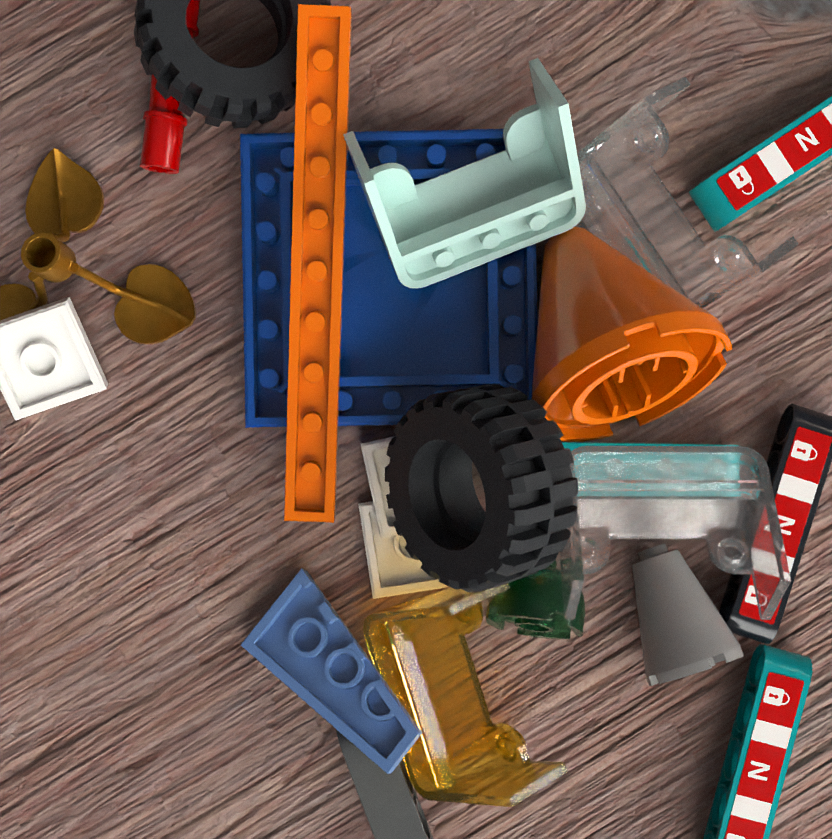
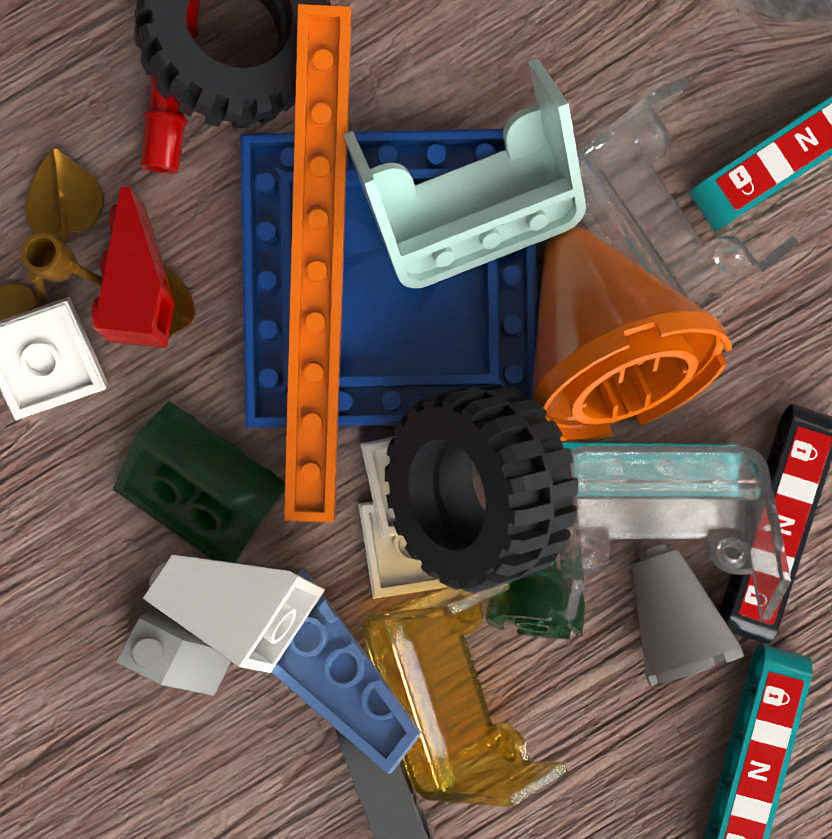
(135, 289): none -> red slope
(172, 655): none -> light grey slope
(198, 484): none -> clear green slope
(234, 607): none -> white slope

